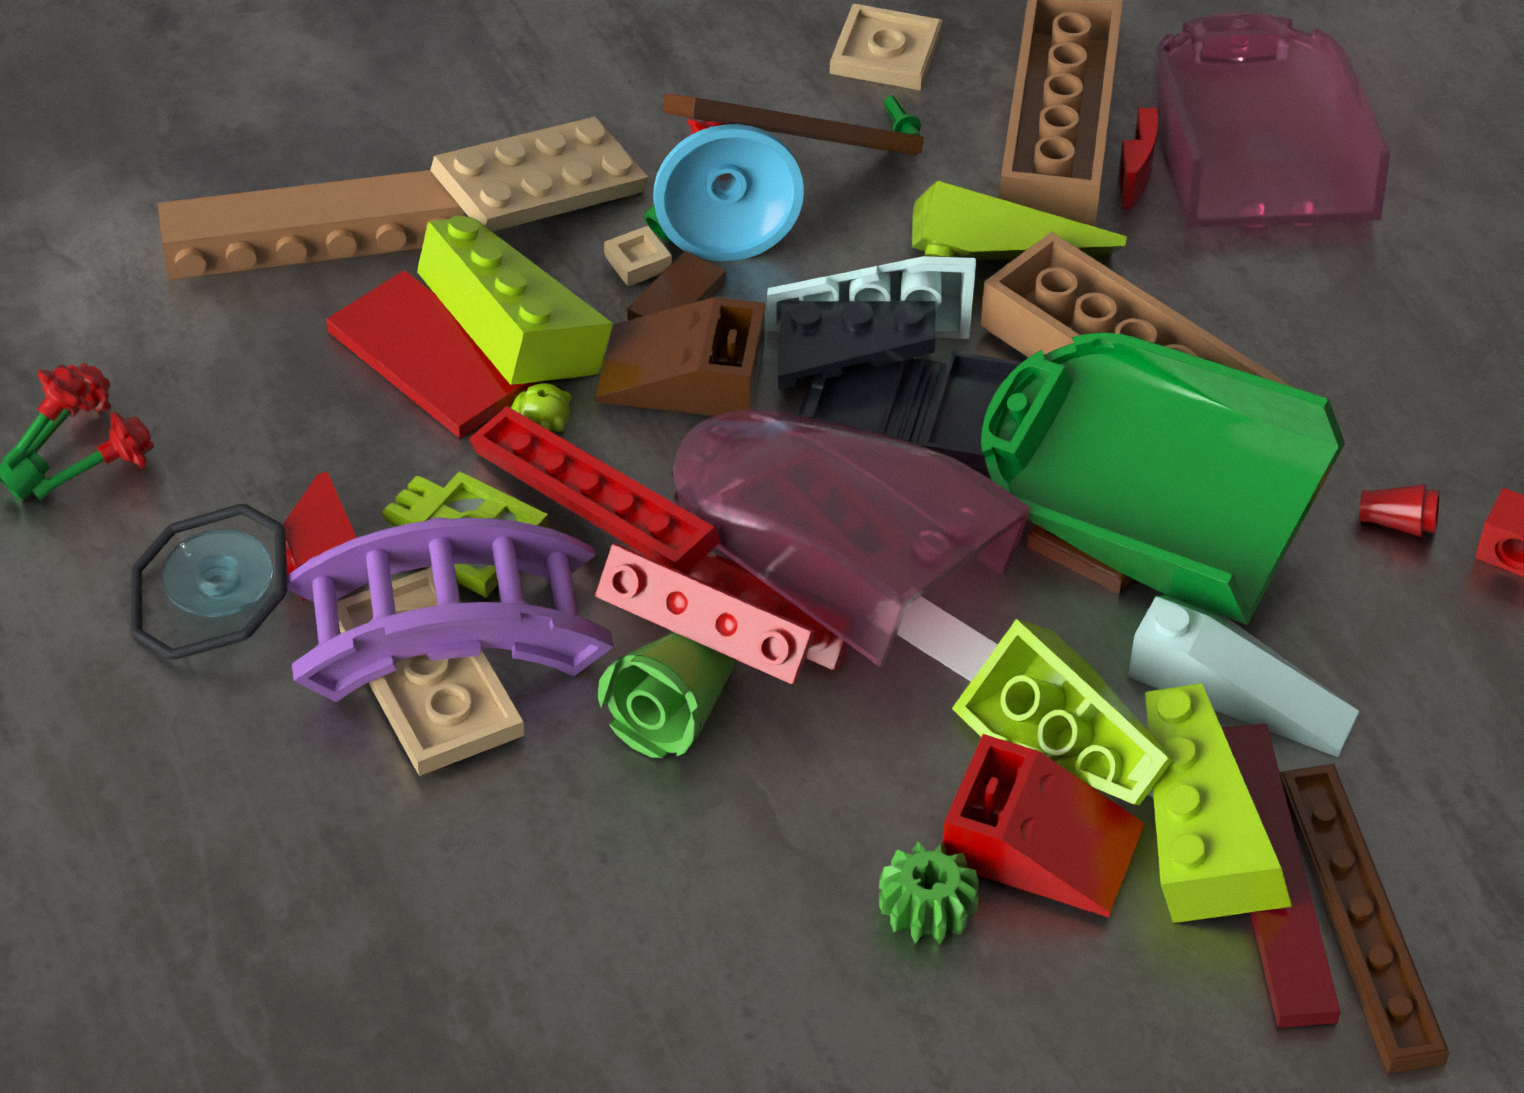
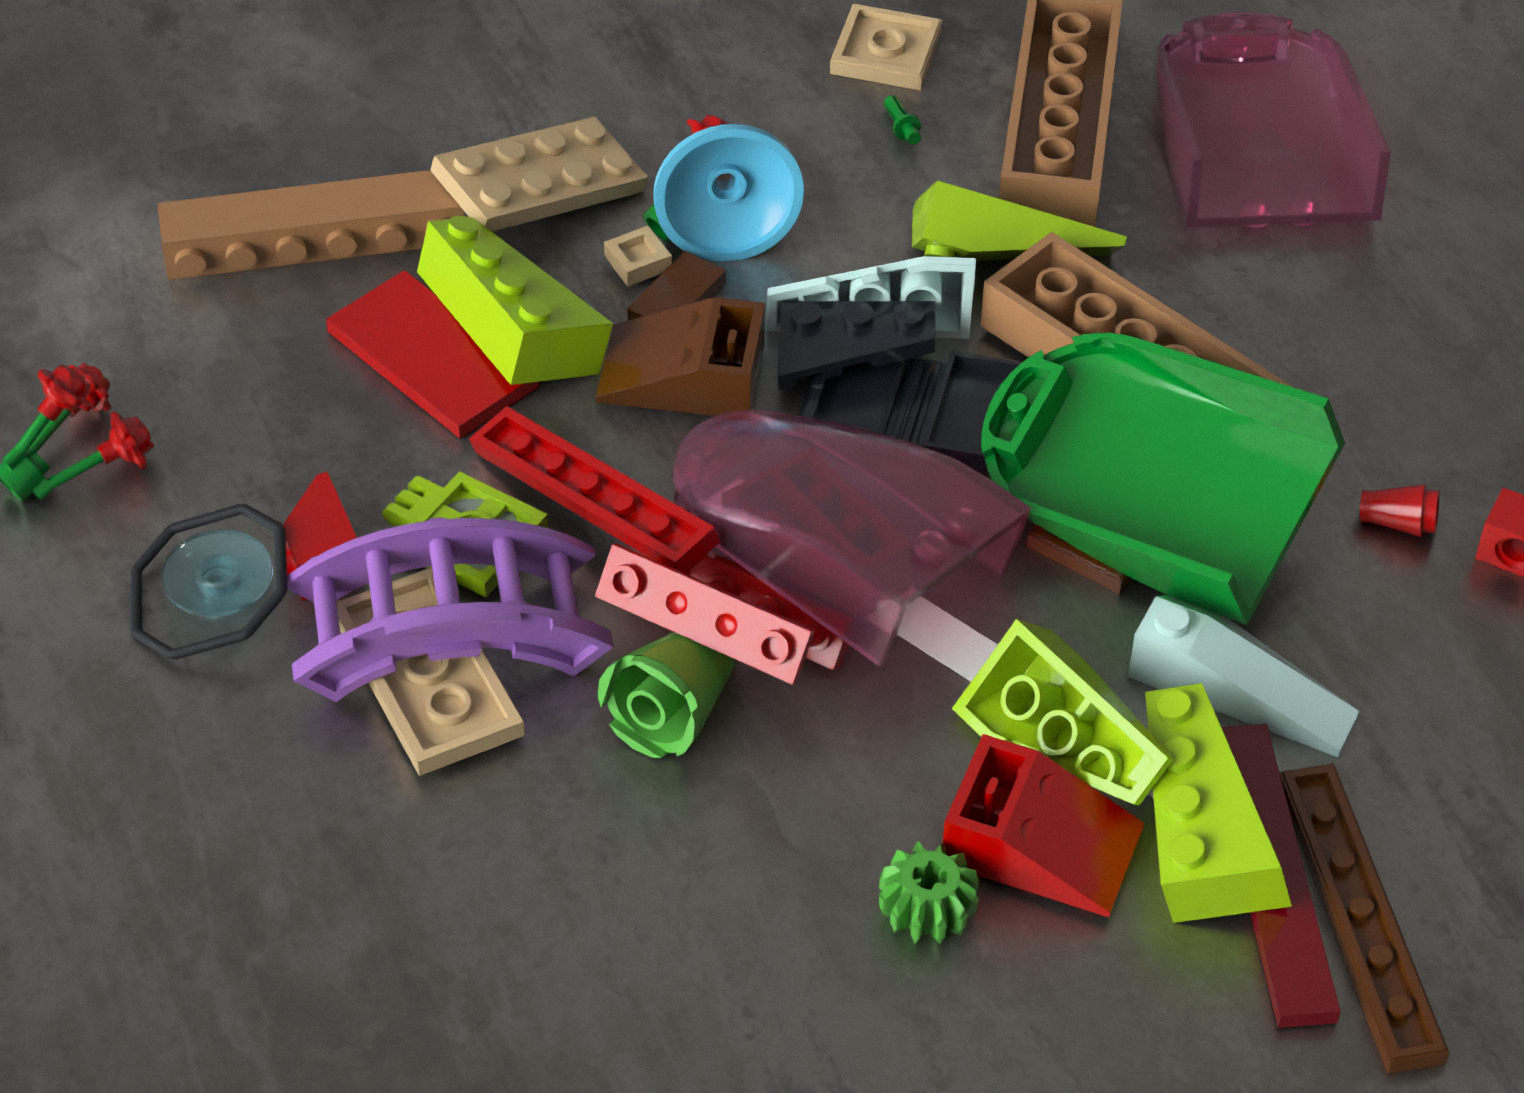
(544, 405): lime animal -> none
(792, 124): reddish brown tile -> none
(1137, 158): red slope -> none

